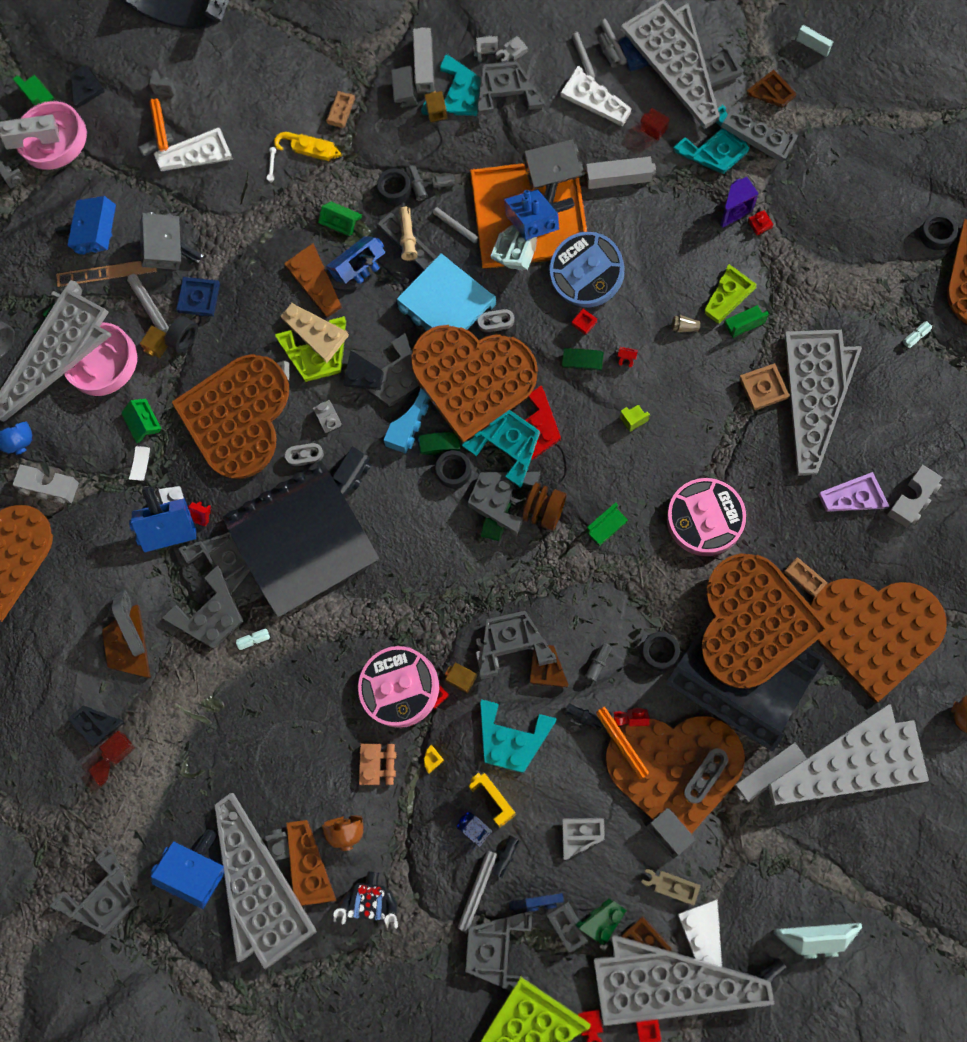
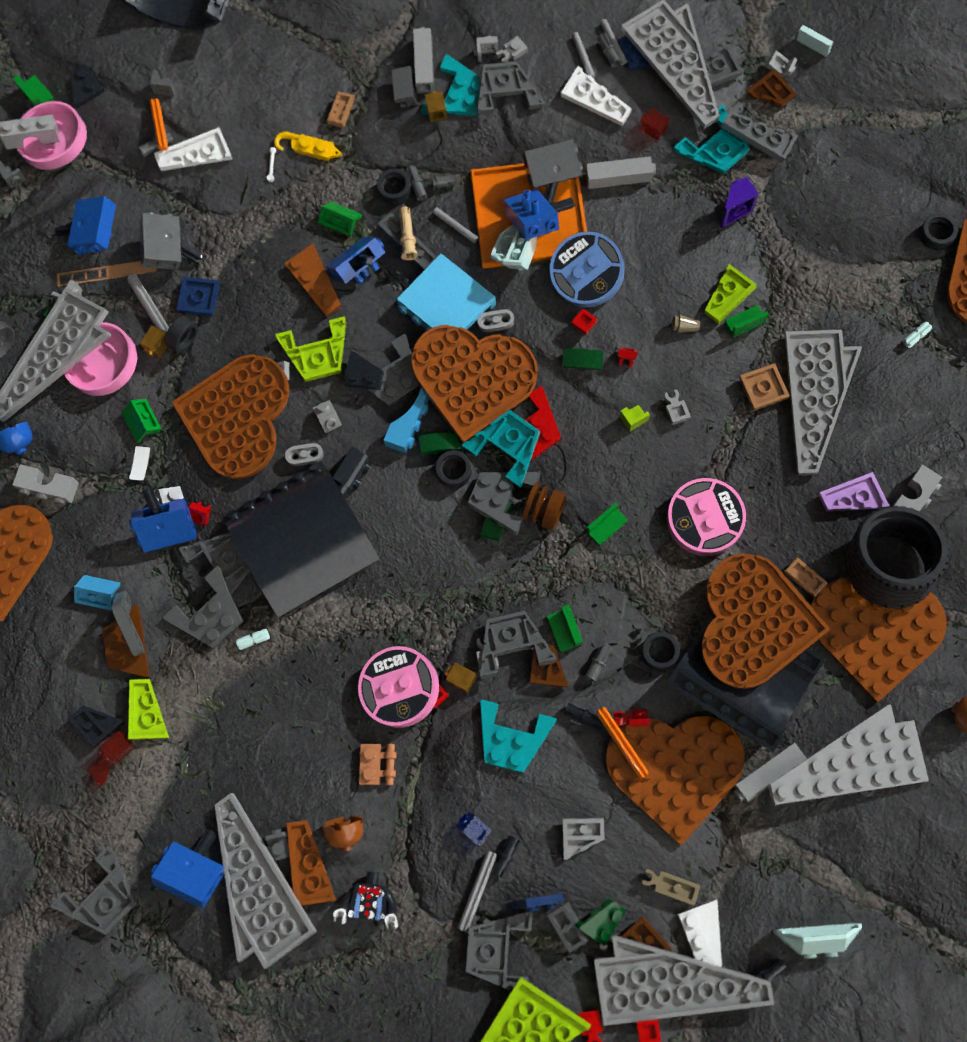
(95, 592): none -> dark azure panel
(144, 712): none -> lime wing
(315, 331): tan wing -> none
(432, 759): yellow tile -> none
(482, 780): yellow panel -> none
(565, 629): none -> green panel
(671, 833): dark grey panel -> none
(677, 409): none -> light grey plate
(712, 769): dark grey plate -> none
(760, 222): red tile -> none
(781, 64): none -> light grey bracket
(910, 527): none -> black tyre

